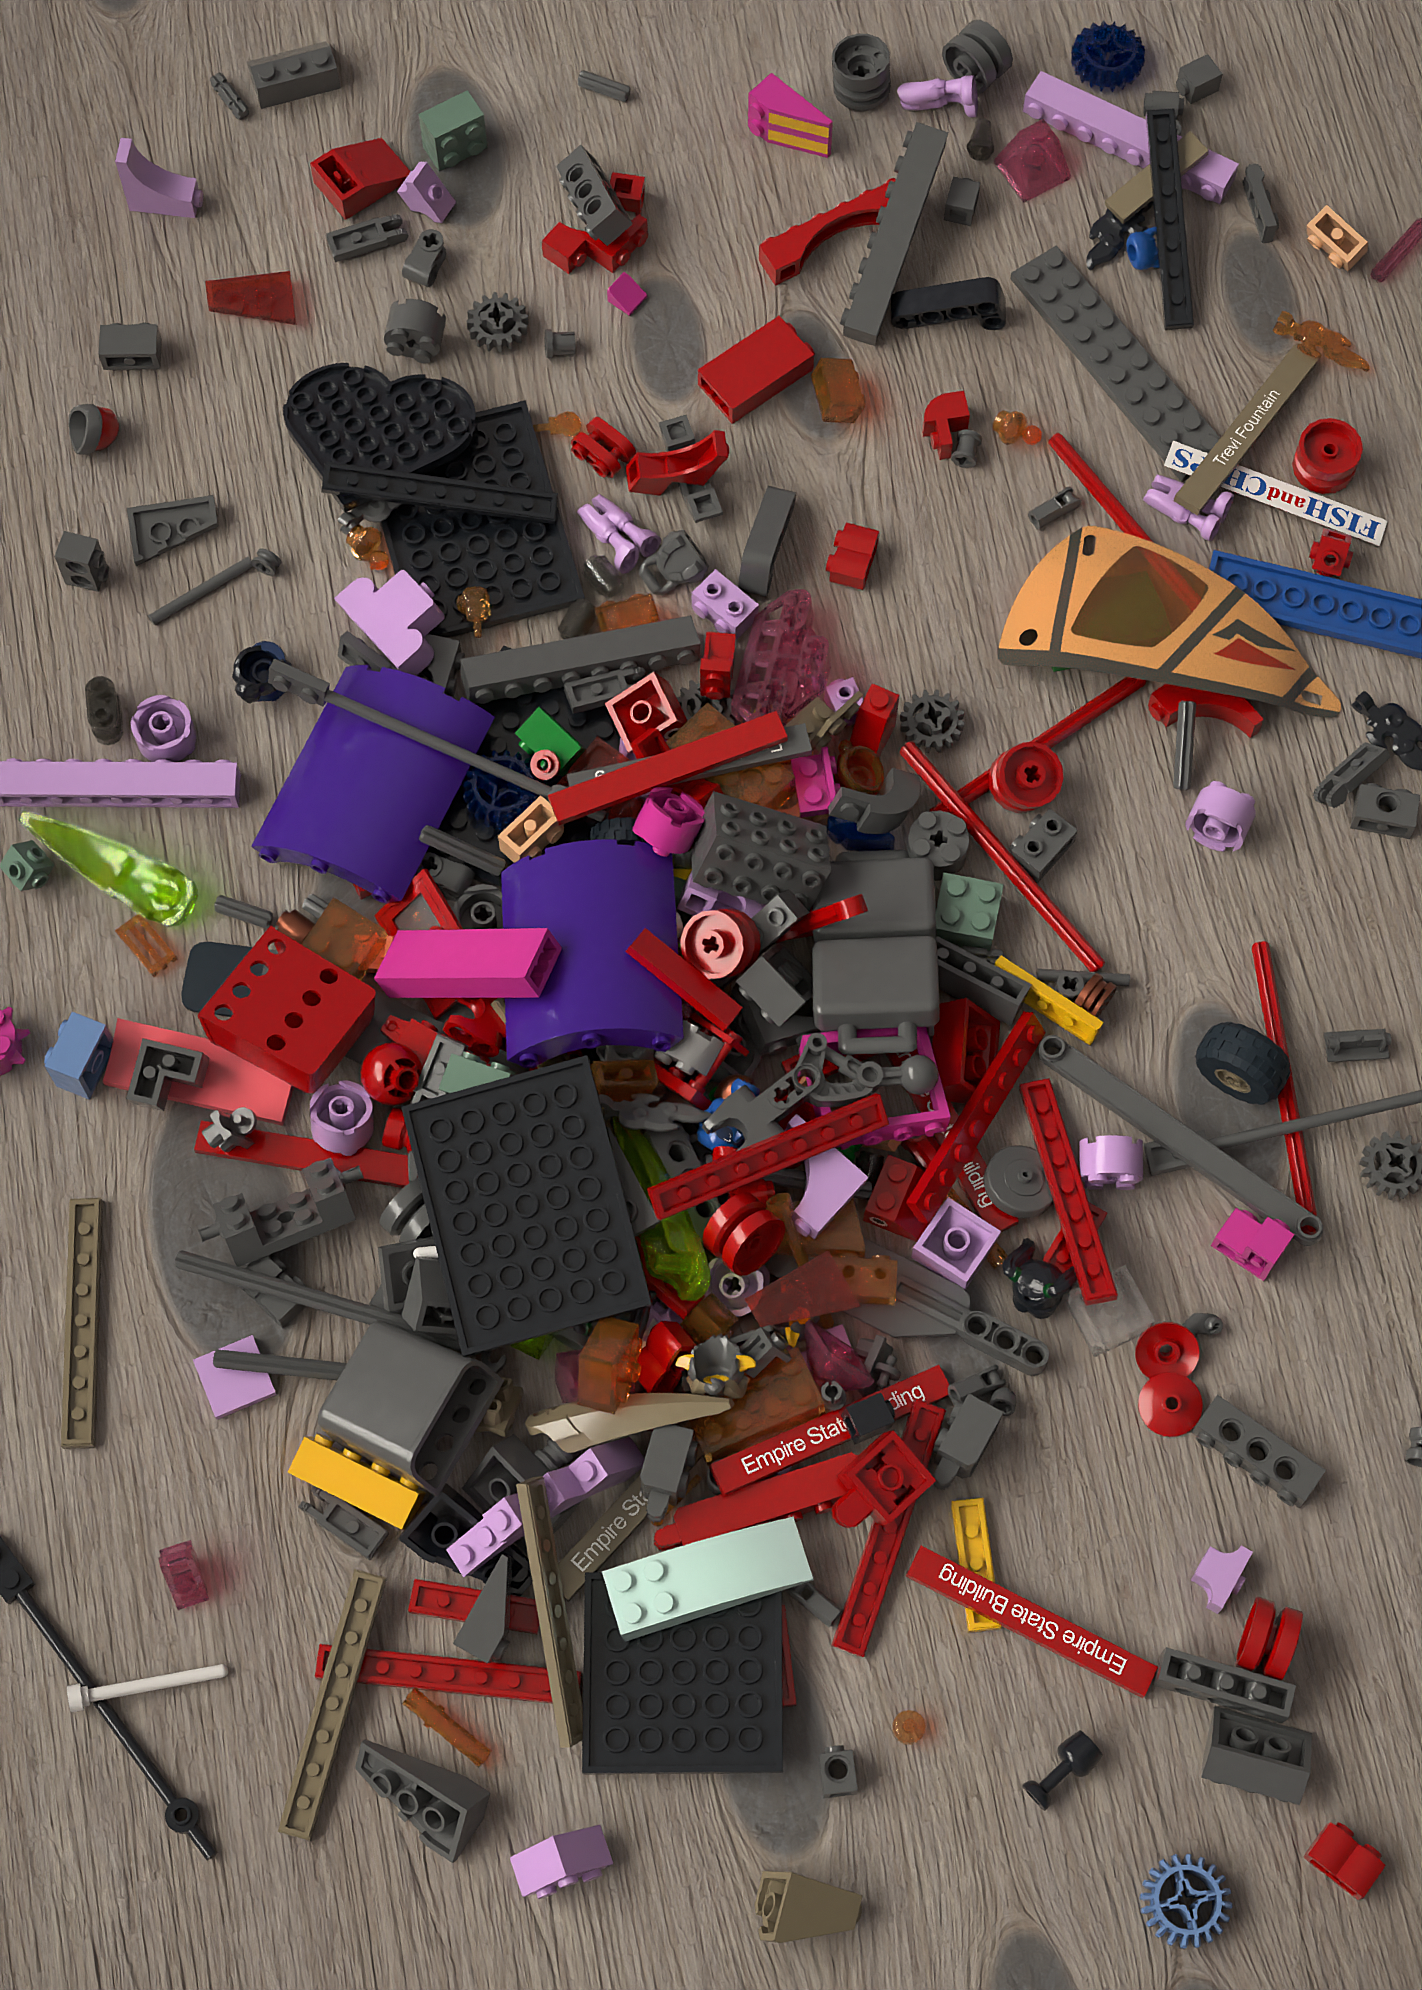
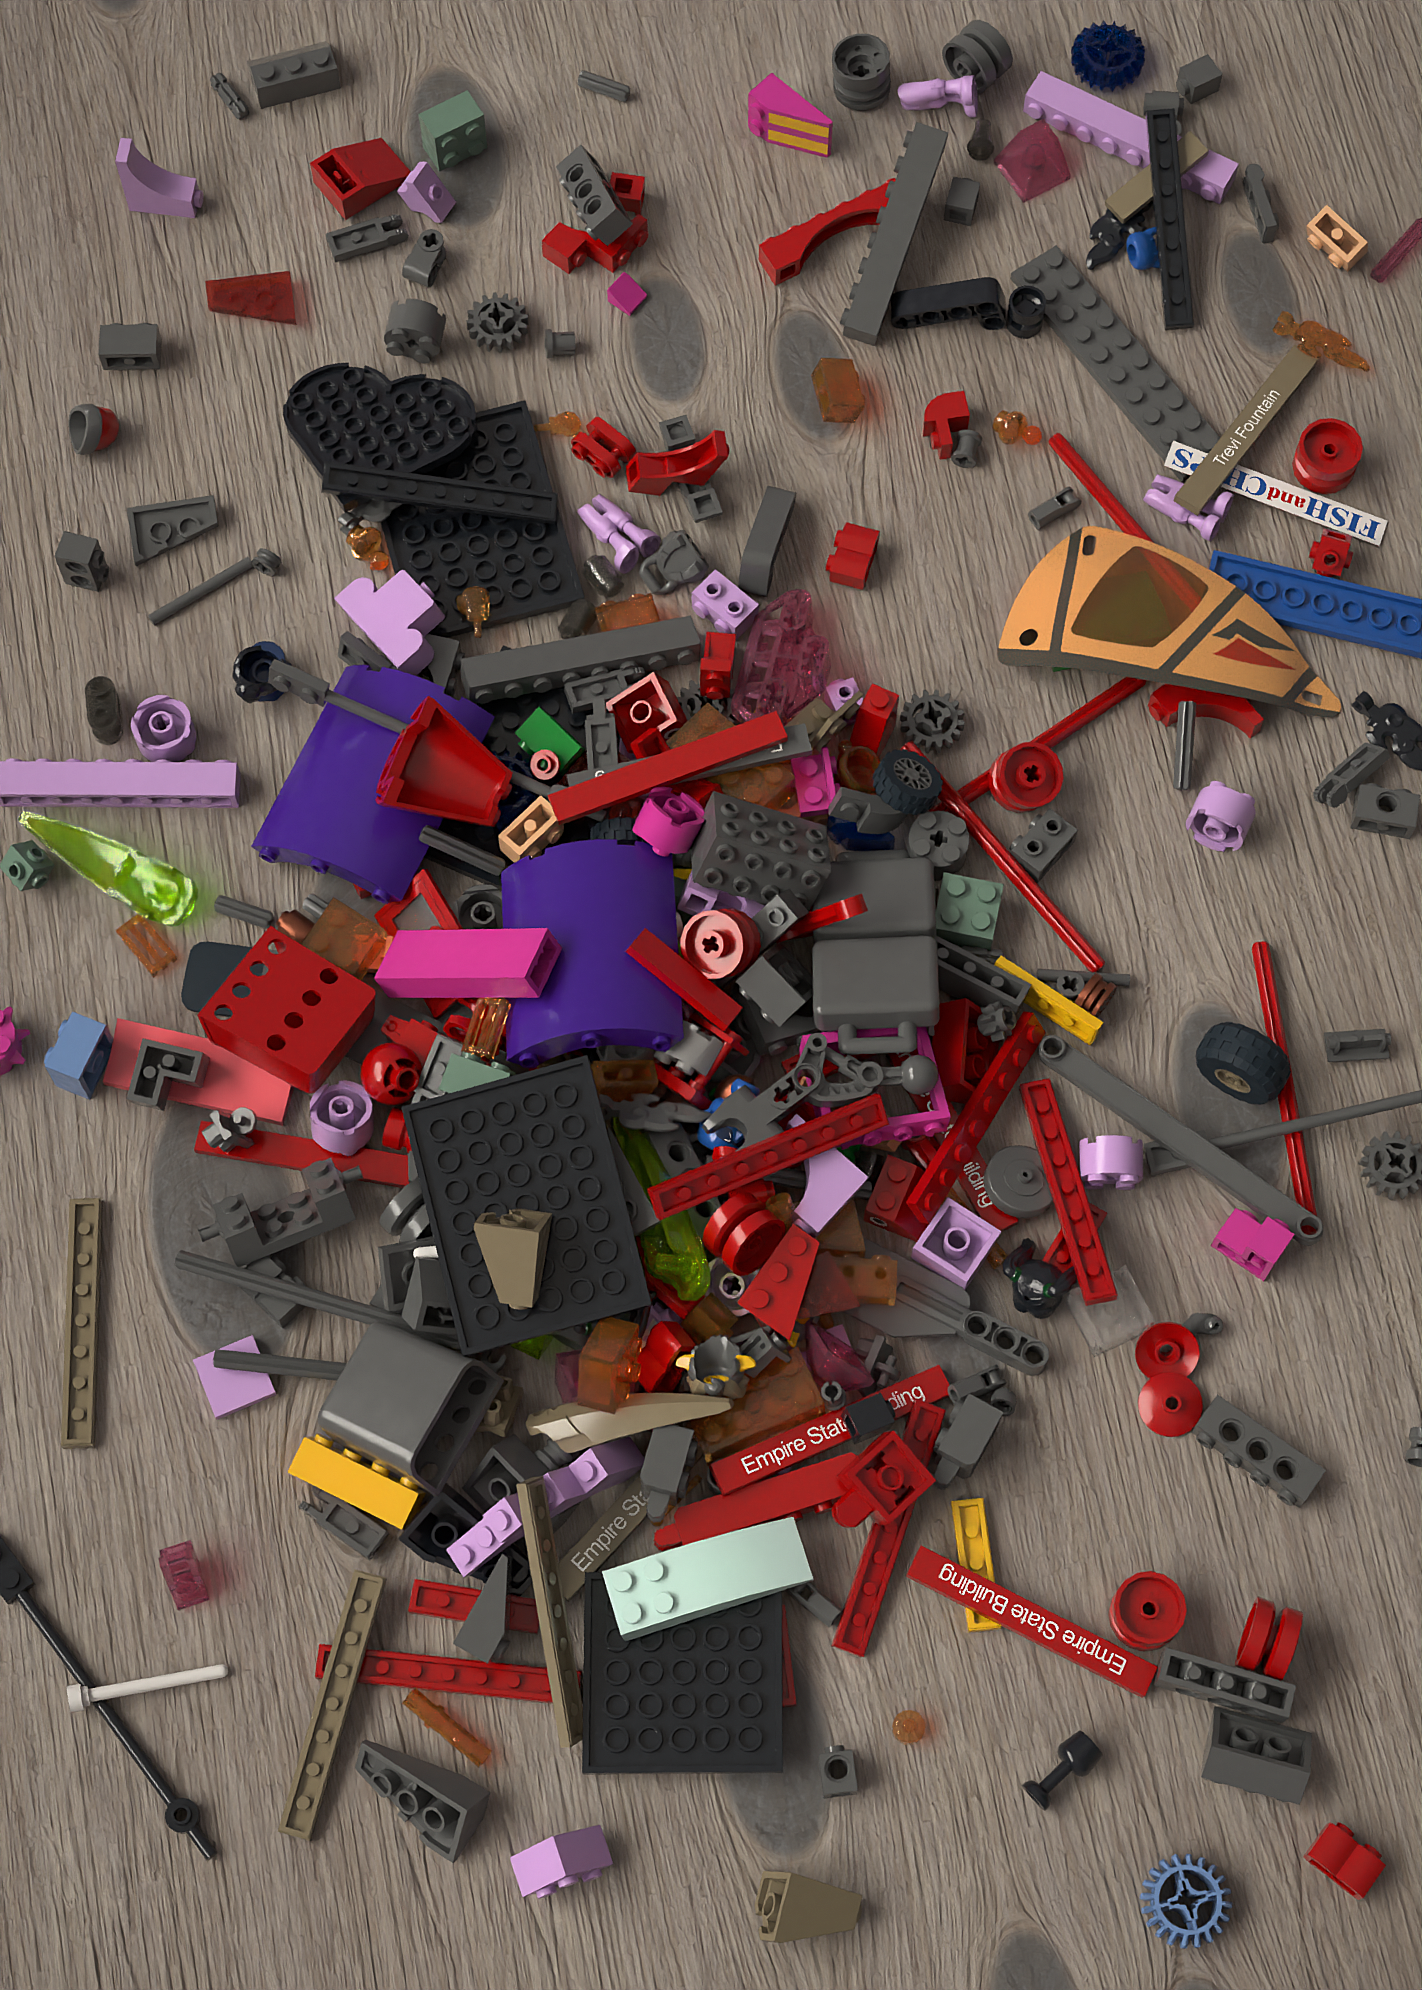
(443, 770): none -> red cone
(449, 876): dark grey piece -> none
(496, 1031): none -> clear orange tile
(515, 1253): none -> dark tan slope
(601, 736): none -> dark grey hinge
(756, 369): red brick -> none
(782, 1281): none -> red wing
(907, 782): none -> black wheel
(996, 1021): none -> dark grey gear
(1025, 312): none -> black wheel
(1142, 1630): none -> red wheel
(1221, 1574): lavender brick -> none

